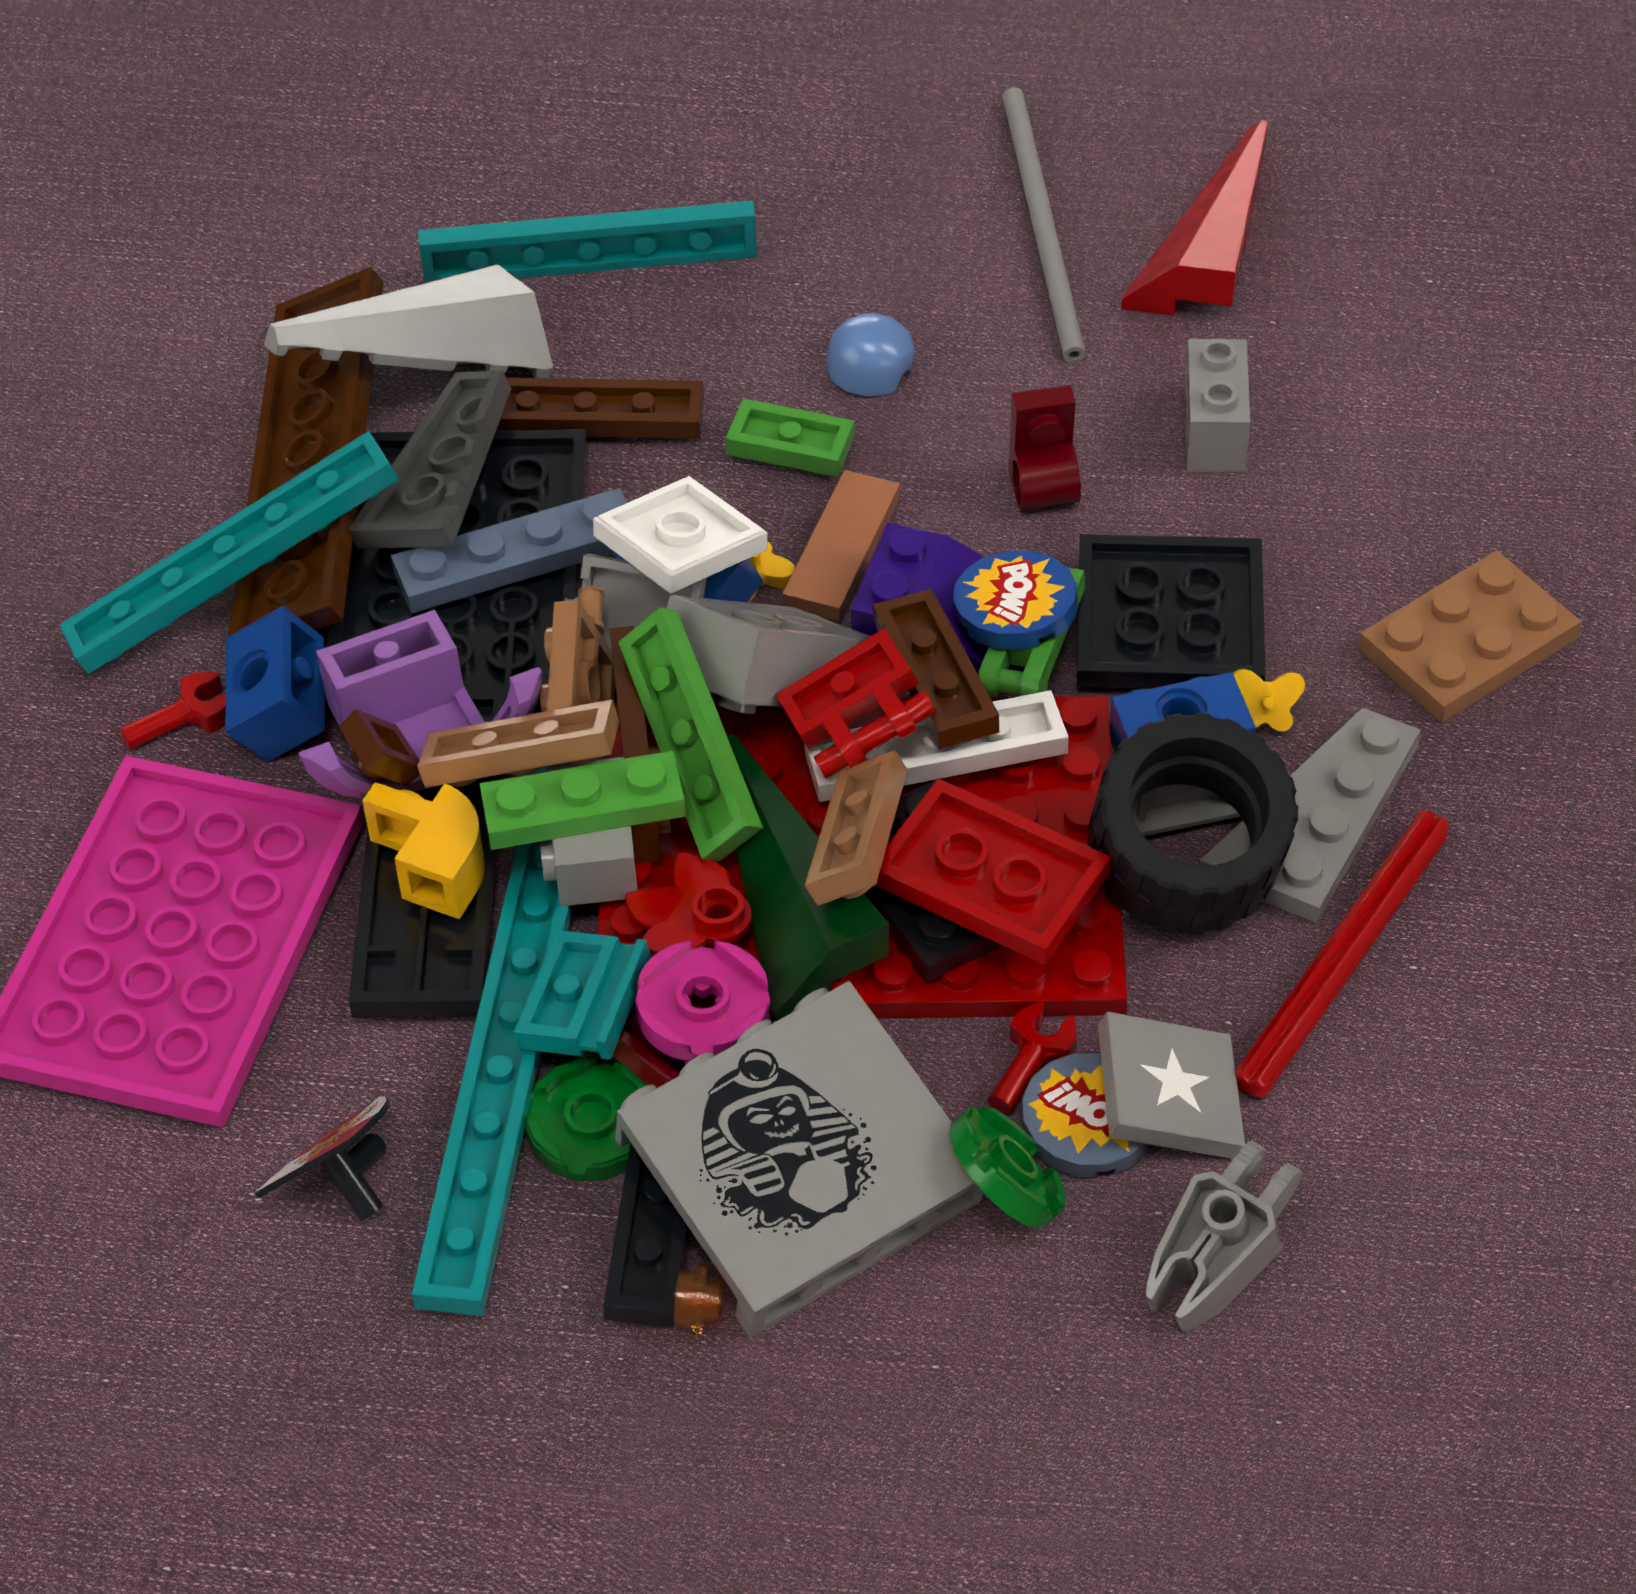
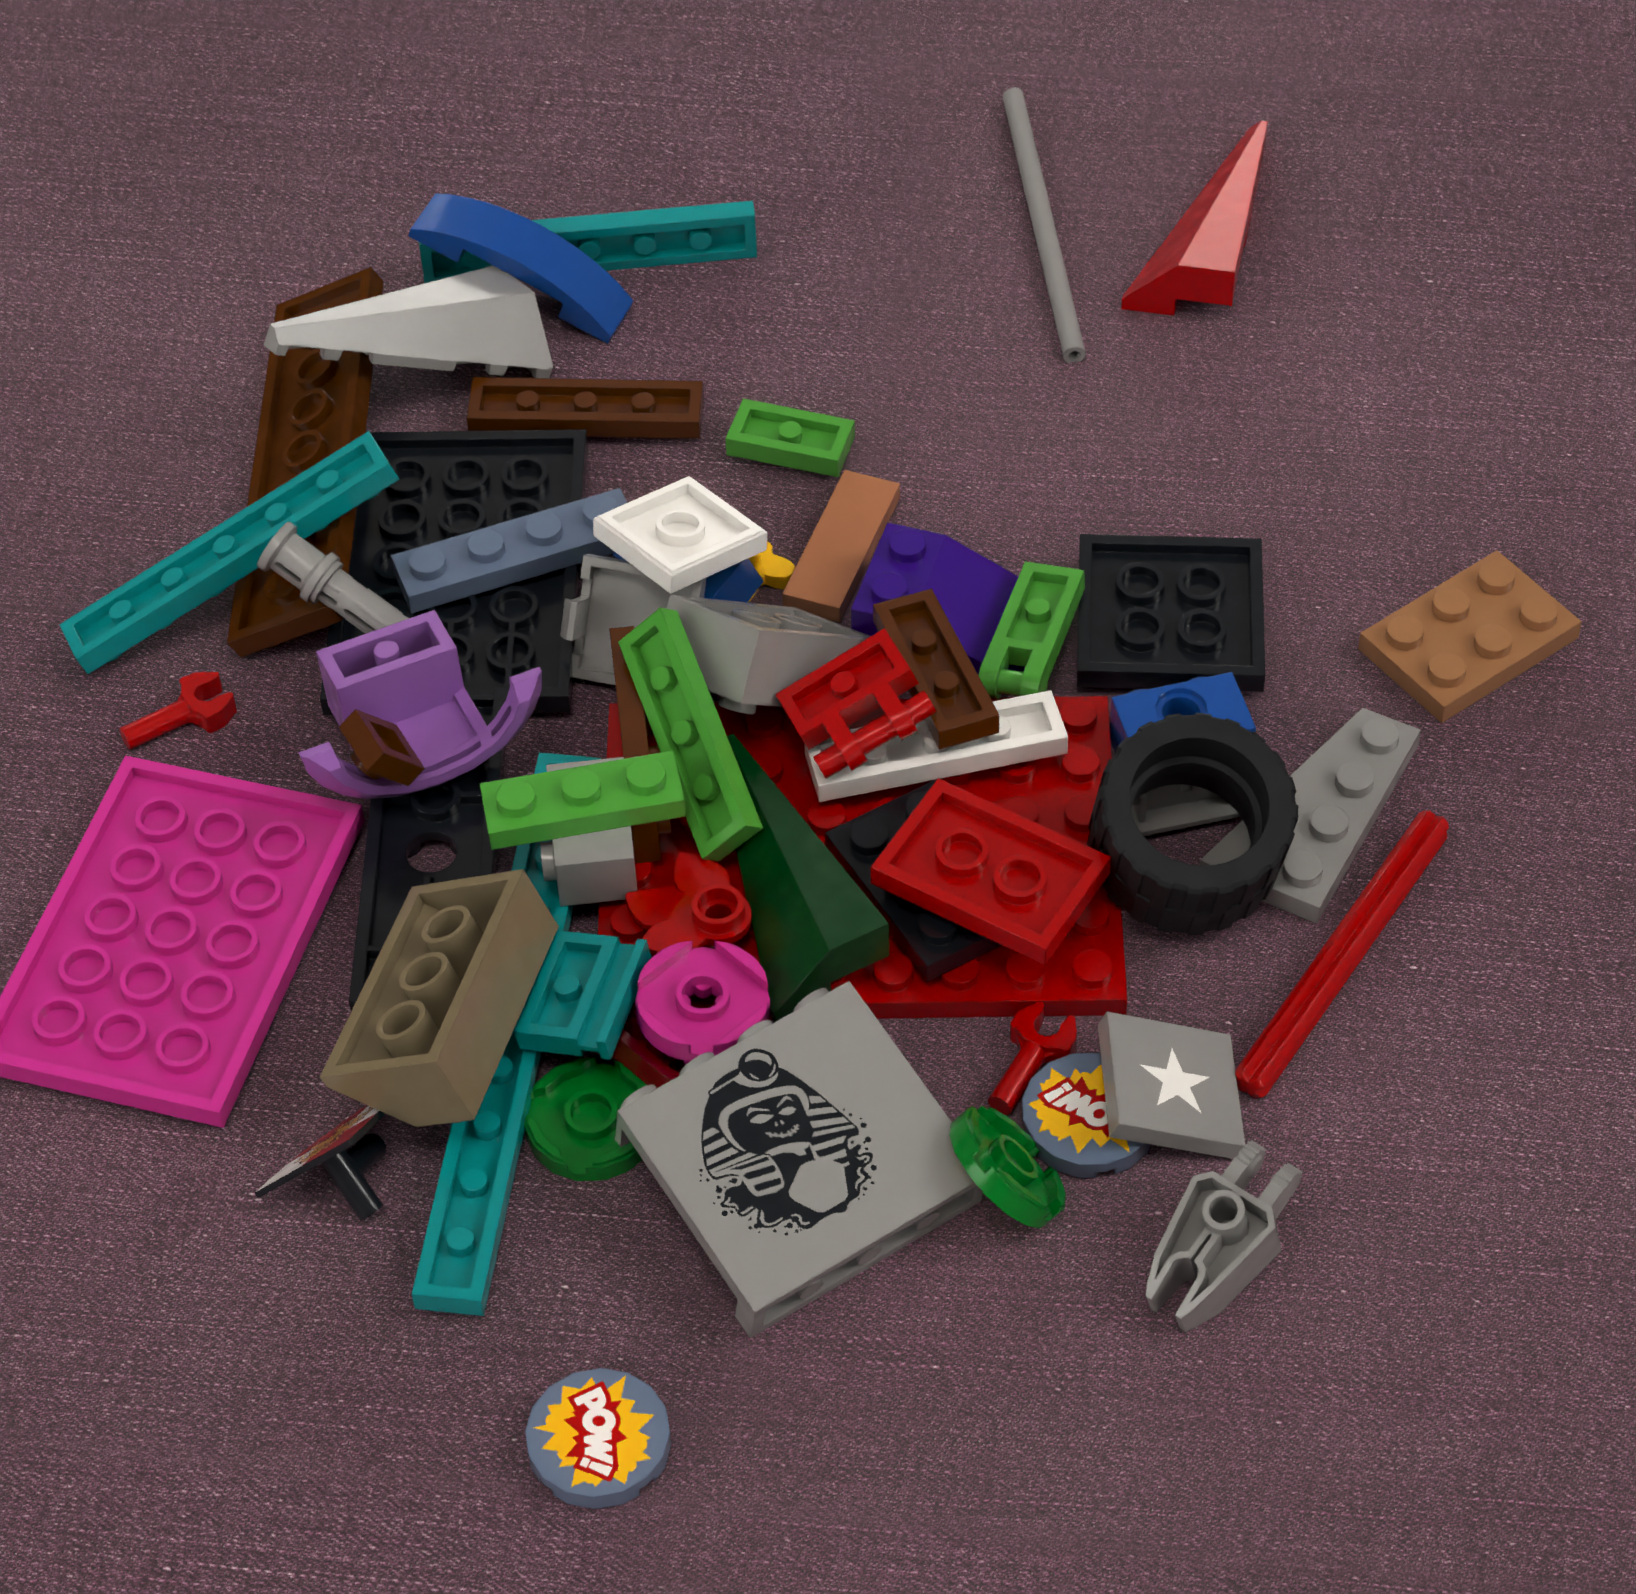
(274, 684): blue brick -> none
(323, 580): none -> light grey pin
(437, 468): dark grey wing -> none
(437, 845): yellow brick -> none
(443, 998): none -> dark tan slope
(519, 744): medium nougat plate -> none
(529, 253): none -> blue slope
(578, 654): medium nougat plate -> none
(598, 1438): none -> tile
(645, 1251): black plate -> none
(697, 1299): clear orange plate -> none
(856, 829): medium nougat plate -> none
(870, 354): medium blue hair -> none
(1015, 599): tile -> none
(1042, 448): dark red plate -> none
(1217, 405): light grey brick -> none
(1270, 701): yellow piece -> none

